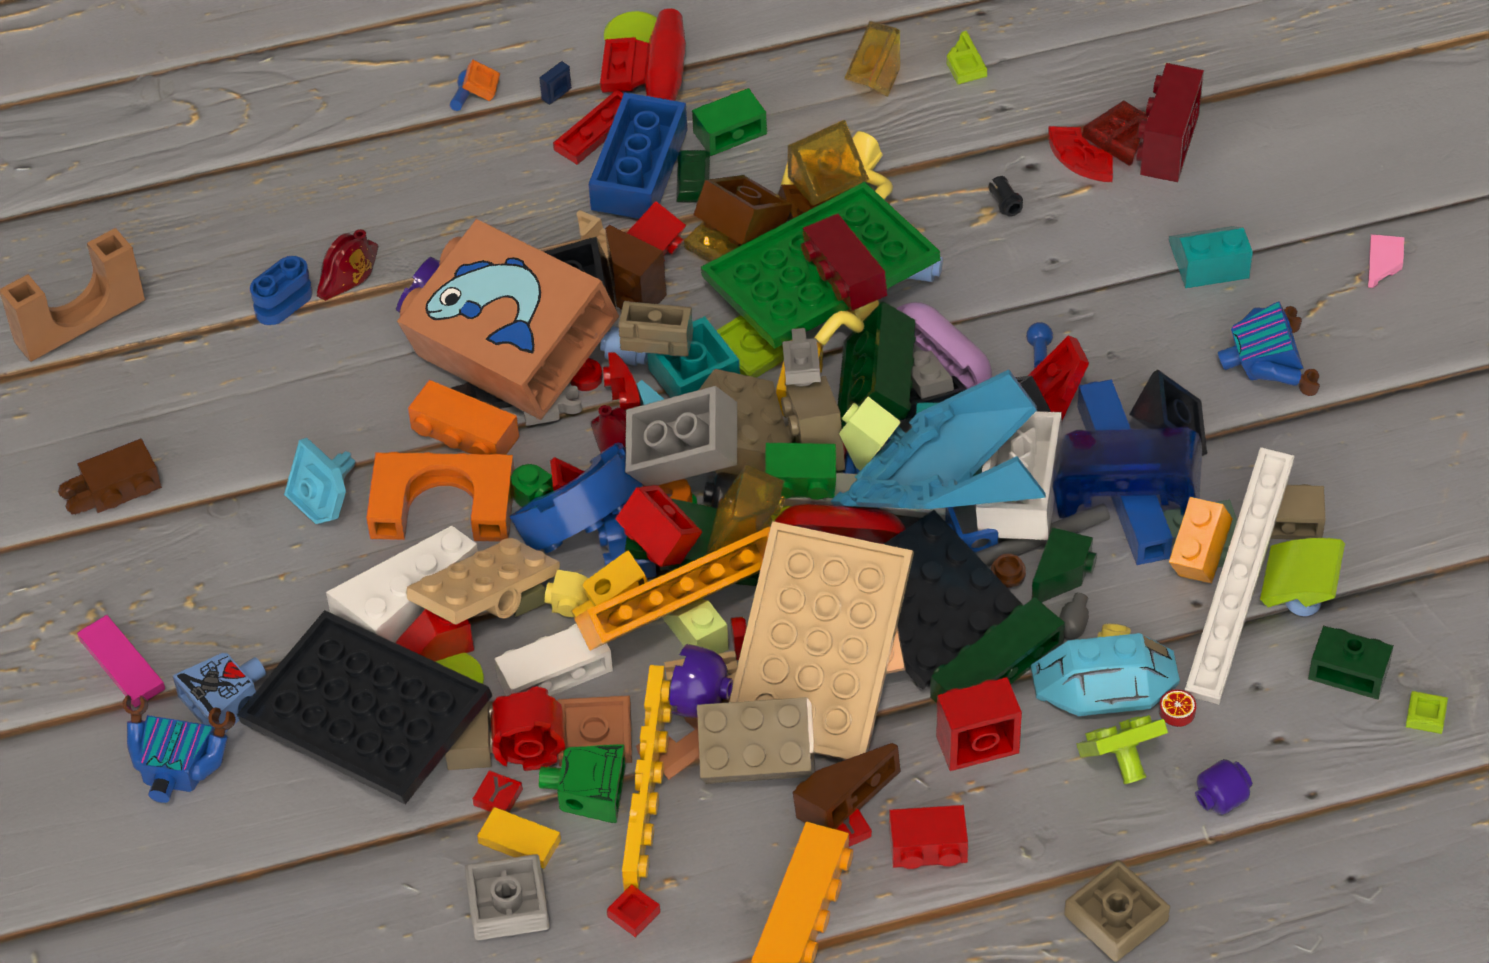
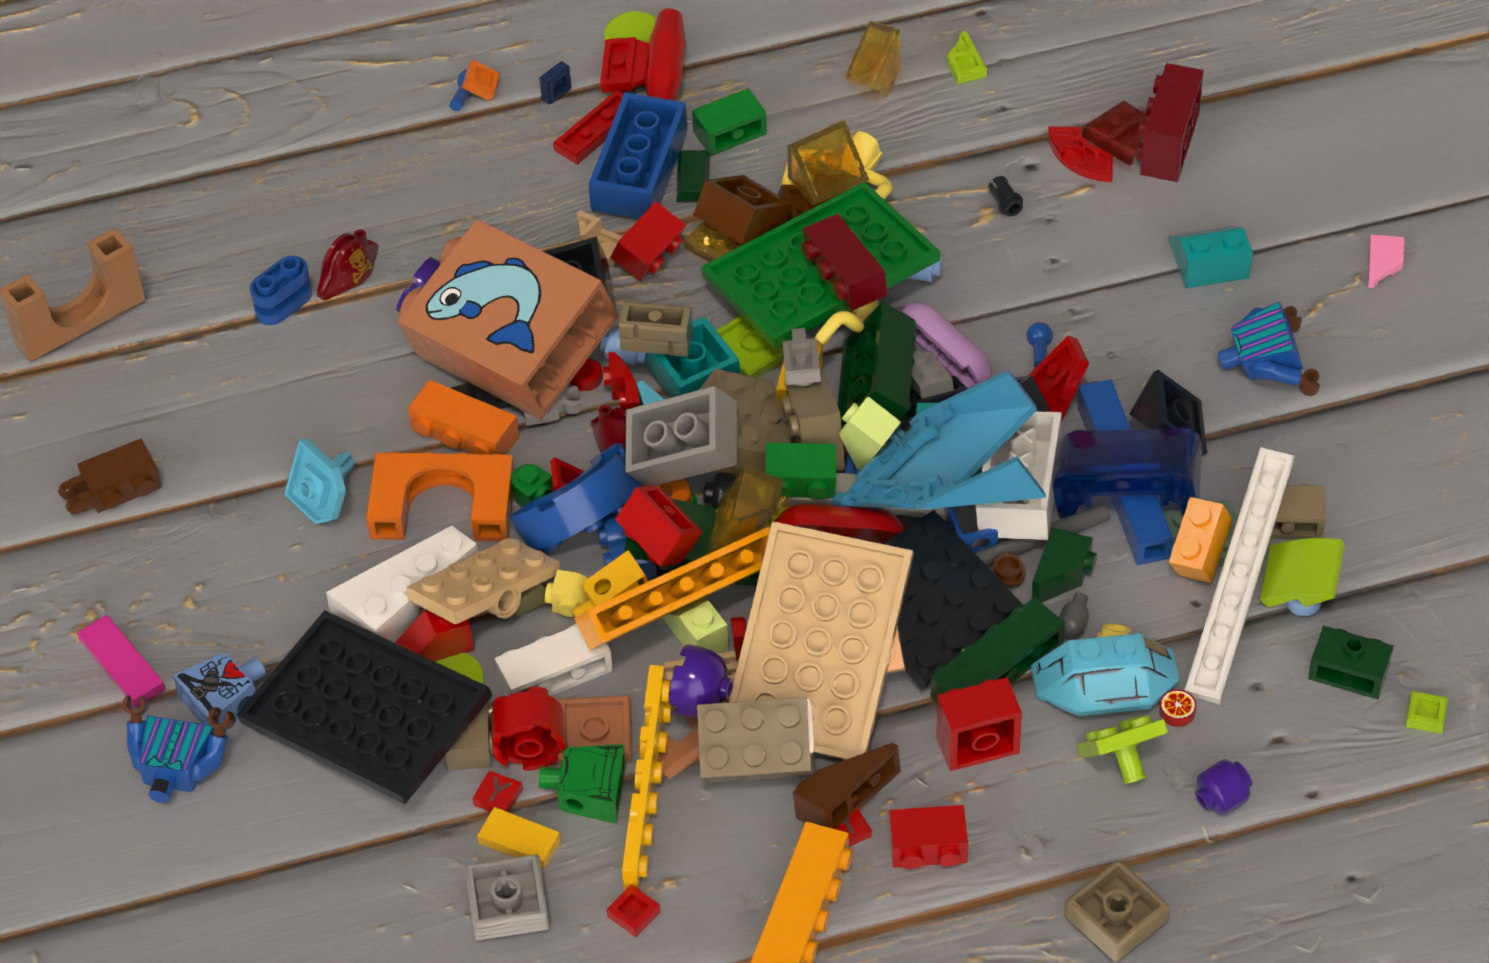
(634, 268): reddish brown slope -> none

